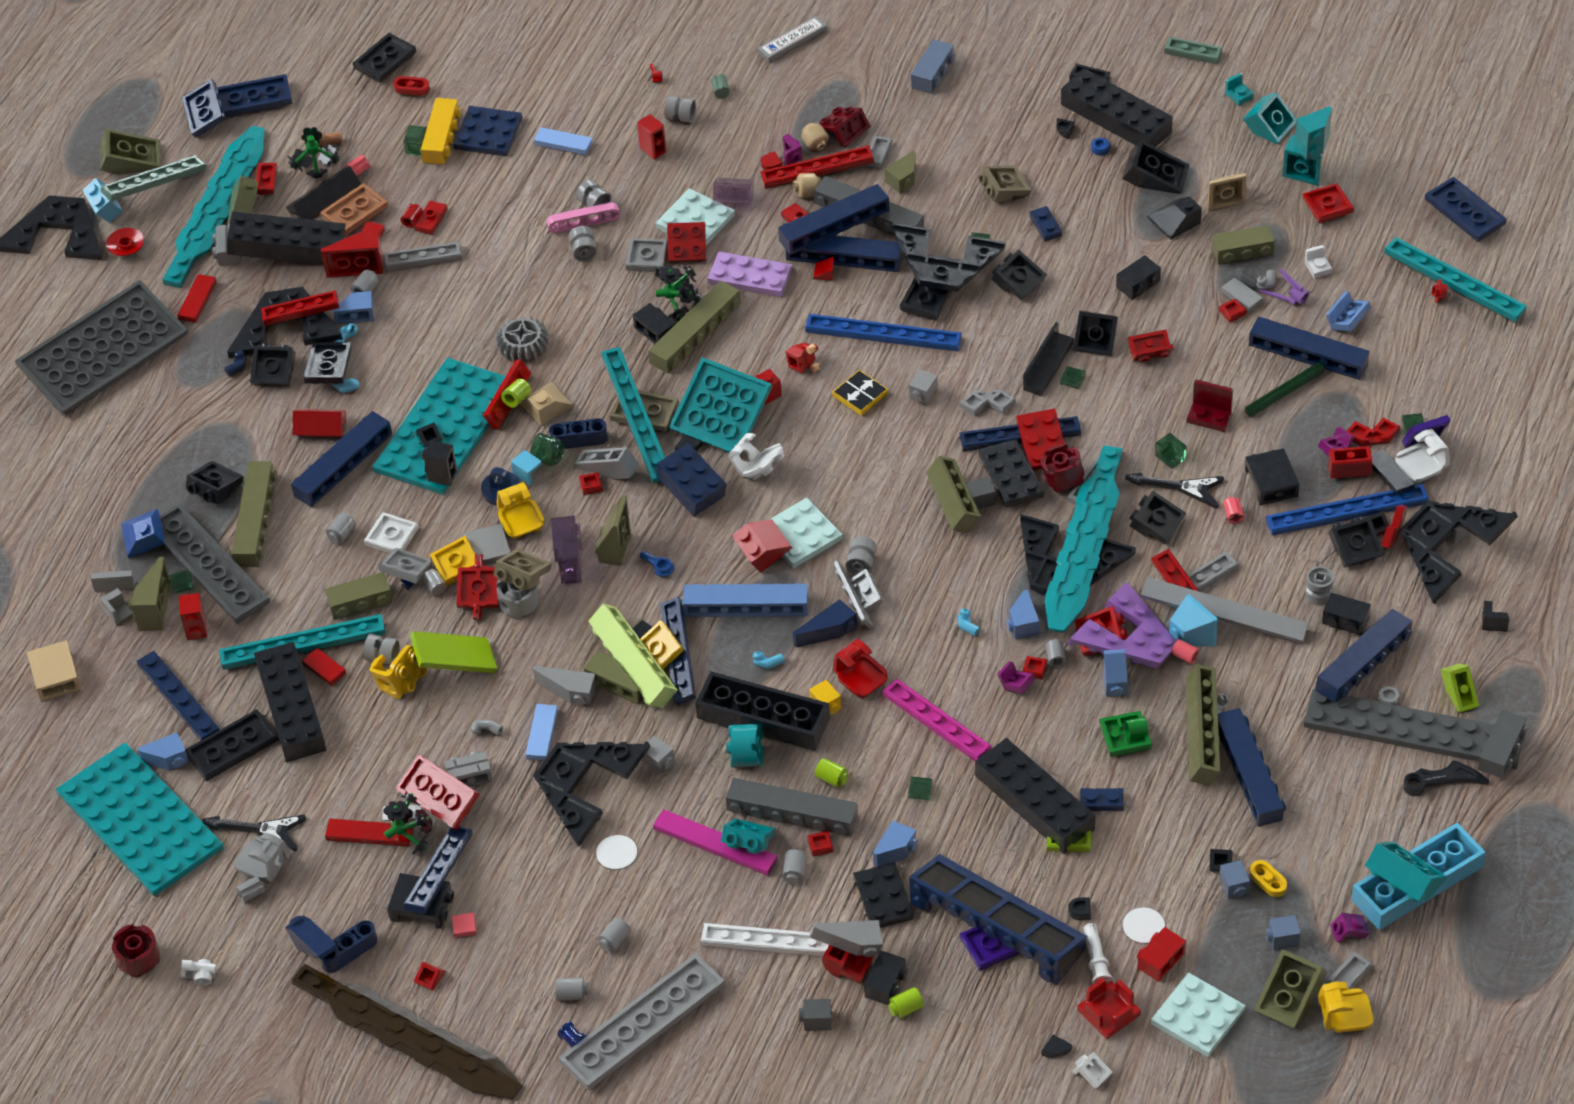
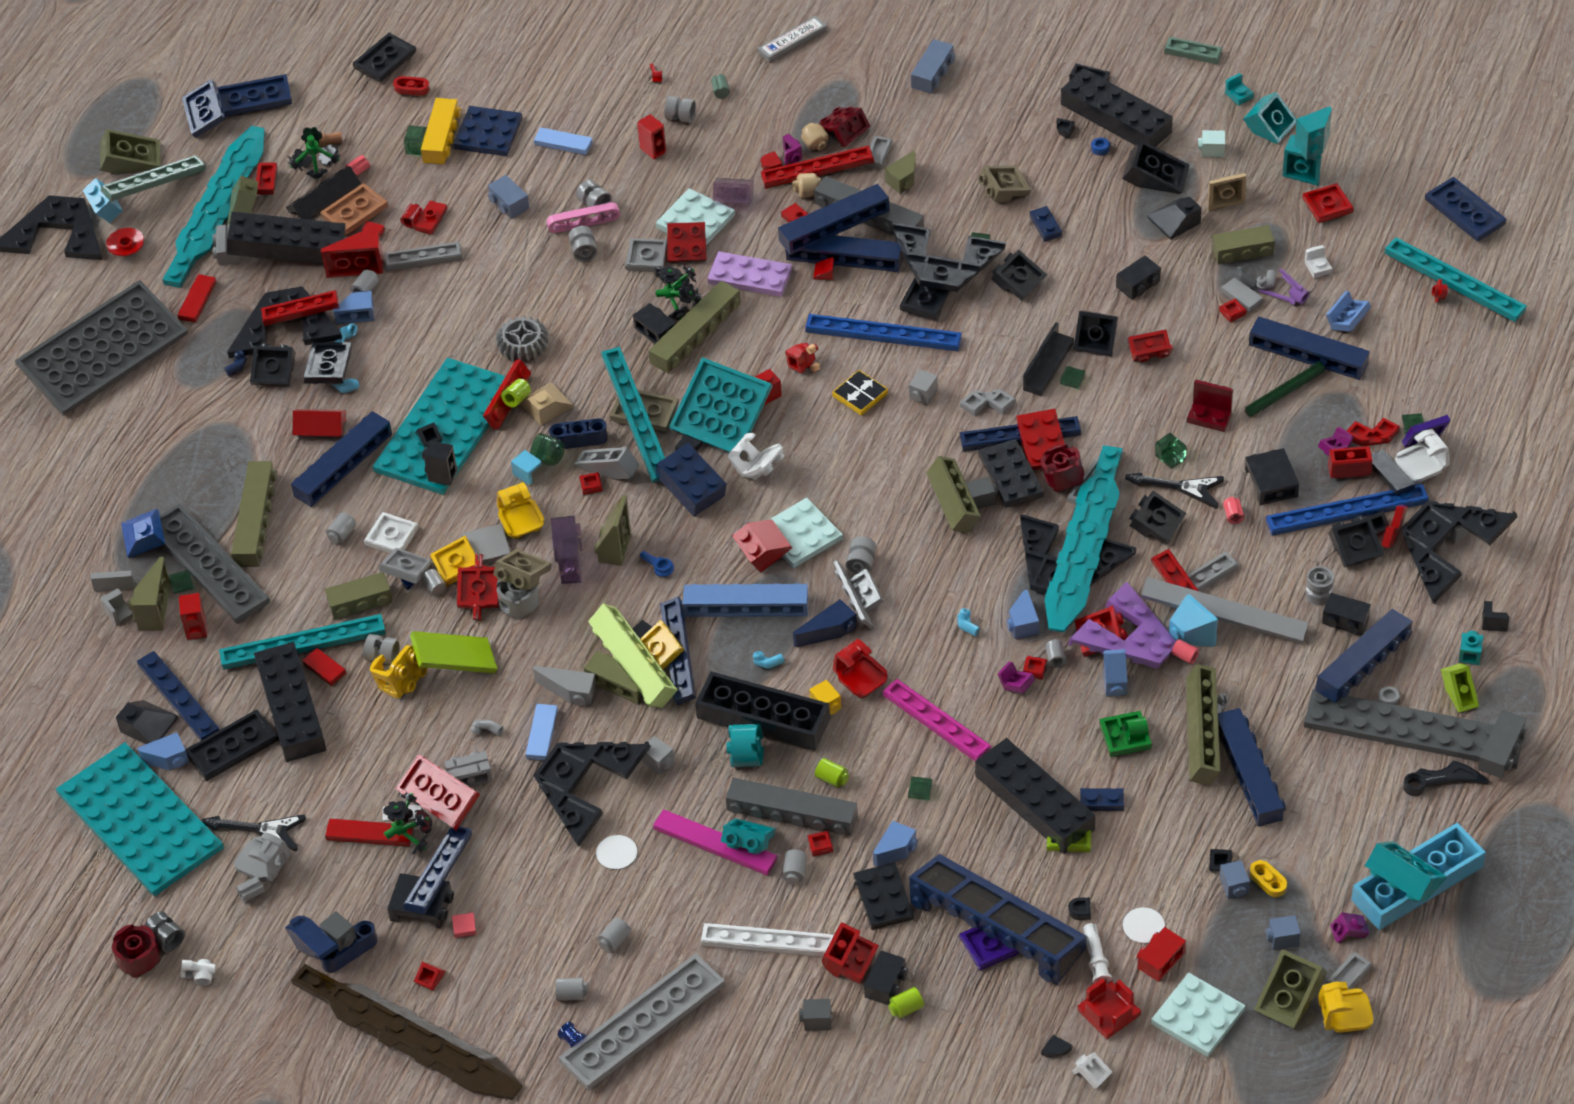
(53, 670): tan brick -> none
(145, 721): none -> black slope
(166, 932): none -> dark grey wheel
(212, 482): black plate -> none
(339, 930): none -> dark grey brick
(496, 481): dark blue tile -> none
(508, 196): none -> sand blue brick
(854, 937): light grey slope -> none
(1212, 143): none -> light aqua brick
(1471, 643): none -> teal brick

